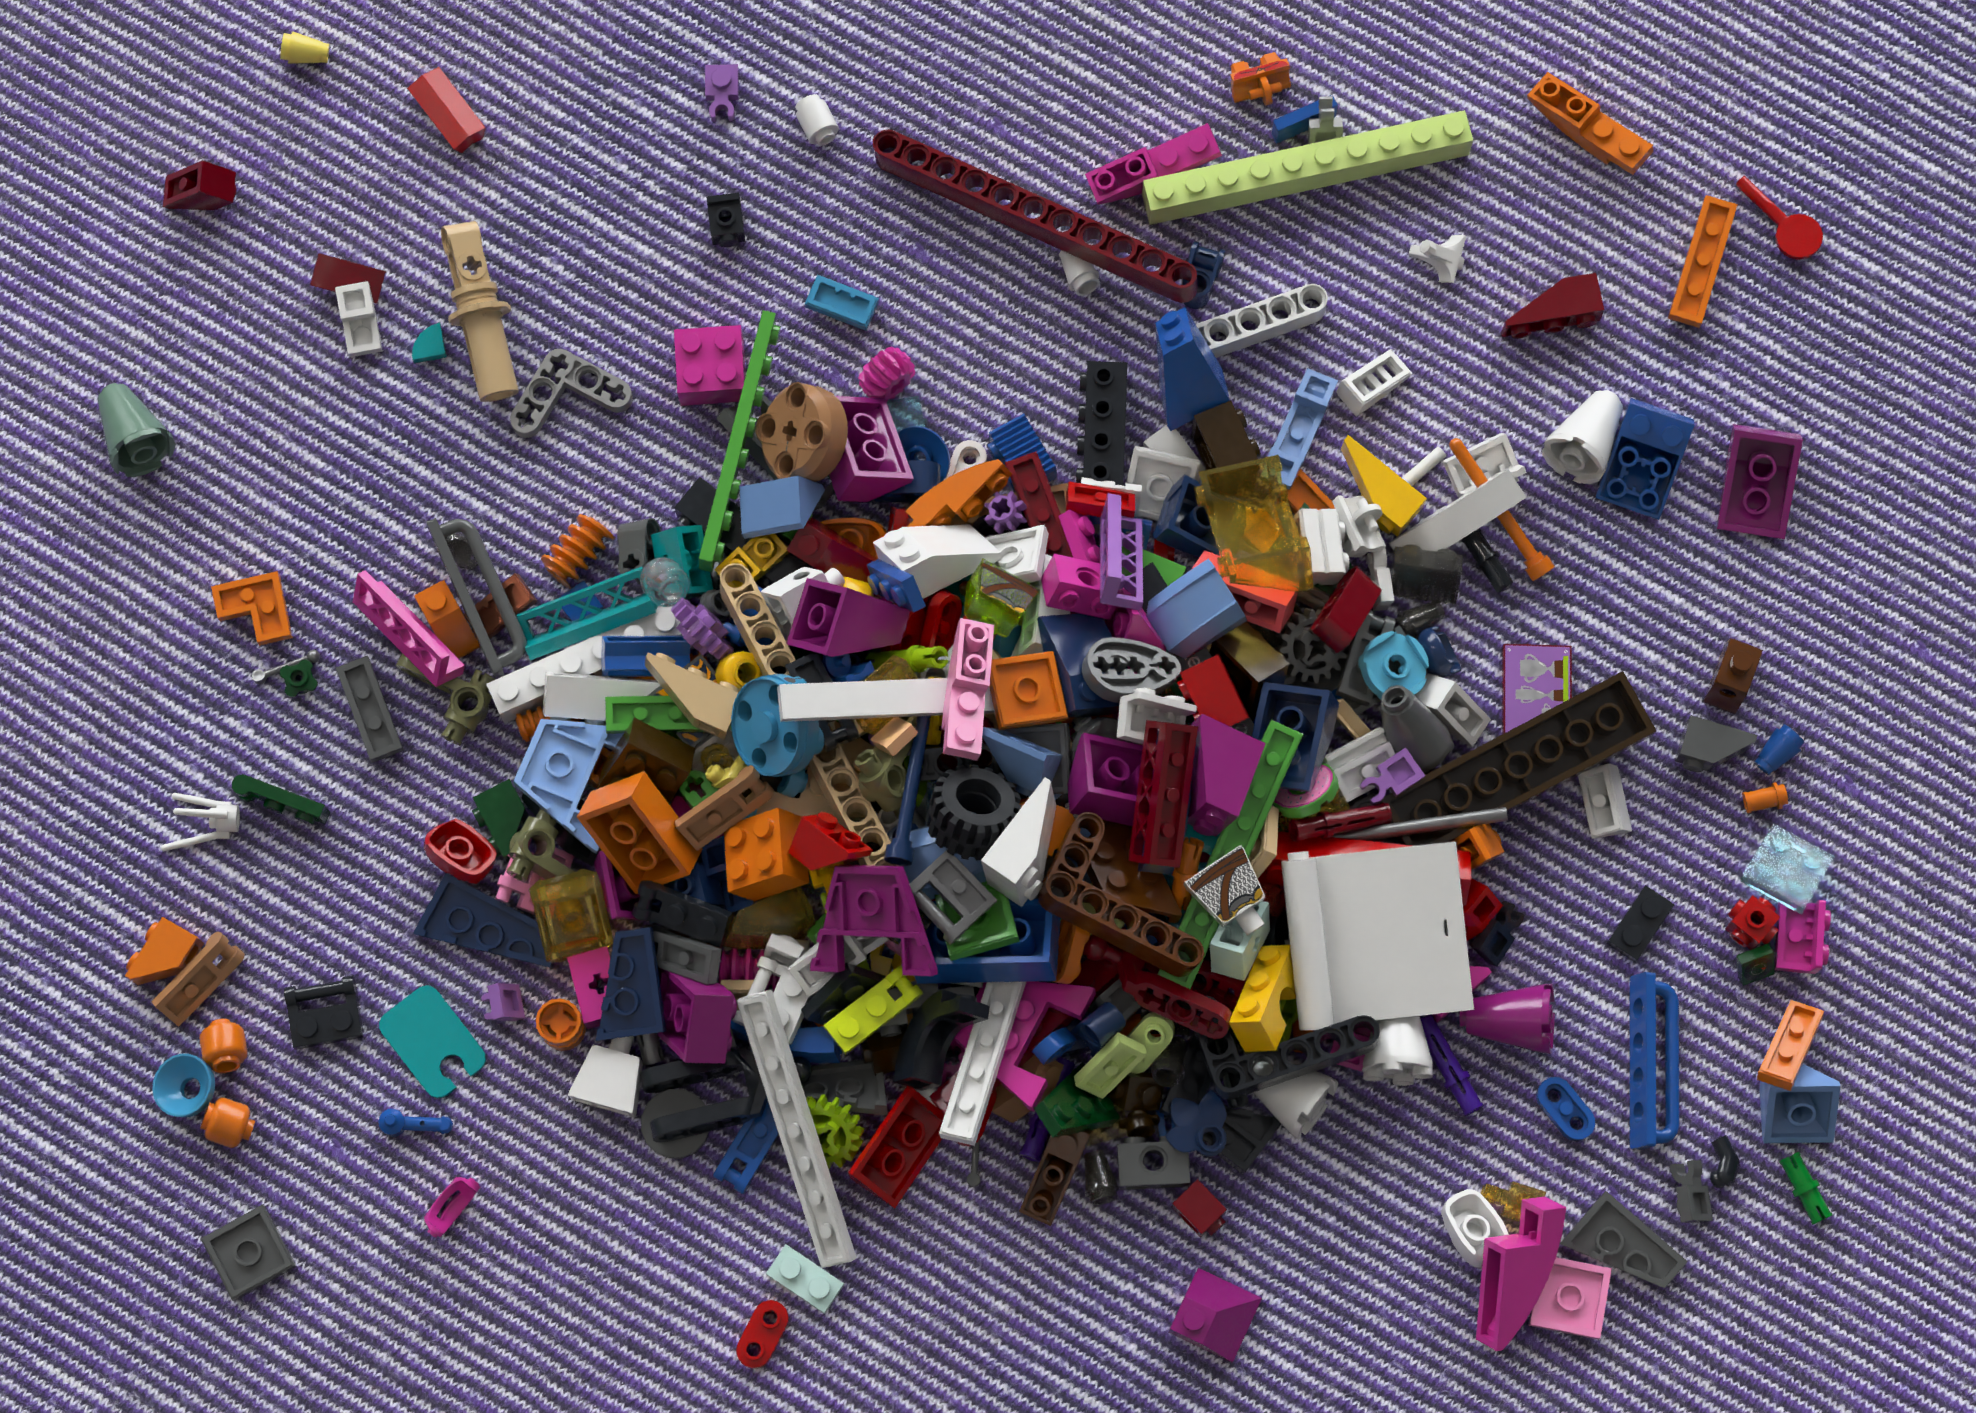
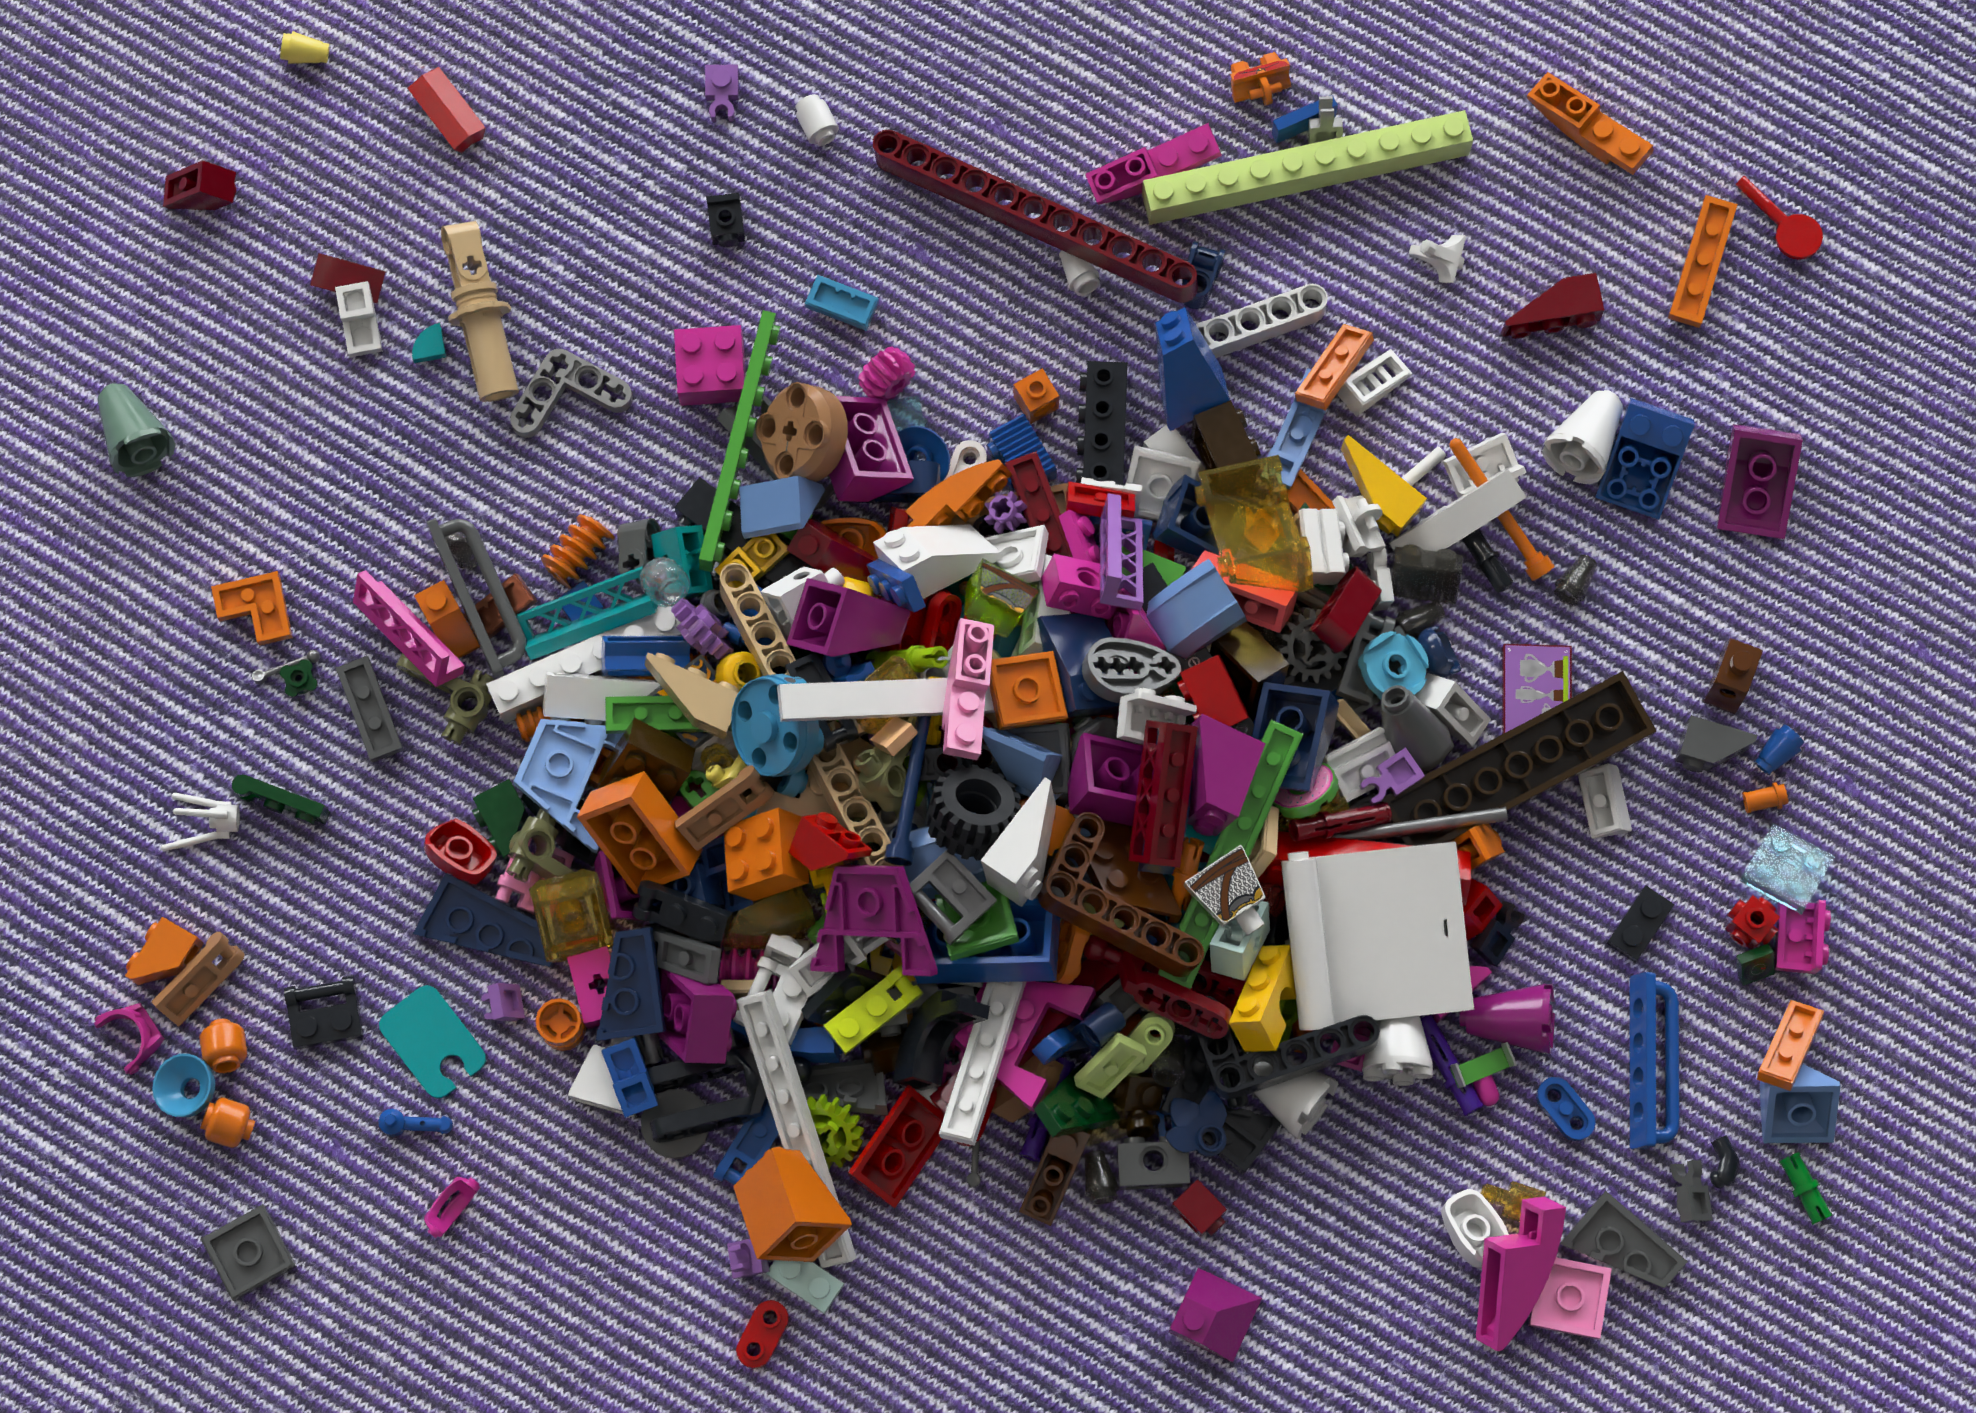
(150, 1035): none -> dark pink helmet
(630, 1077): none -> blue slope
(744, 1261): none -> medium lavender tile
(788, 1208): none -> orange slope
(1036, 396): none -> orange brick
(1334, 367): none -> orange tile
(1480, 1072): none -> piece
(1575, 581): none -> clear smoke cone

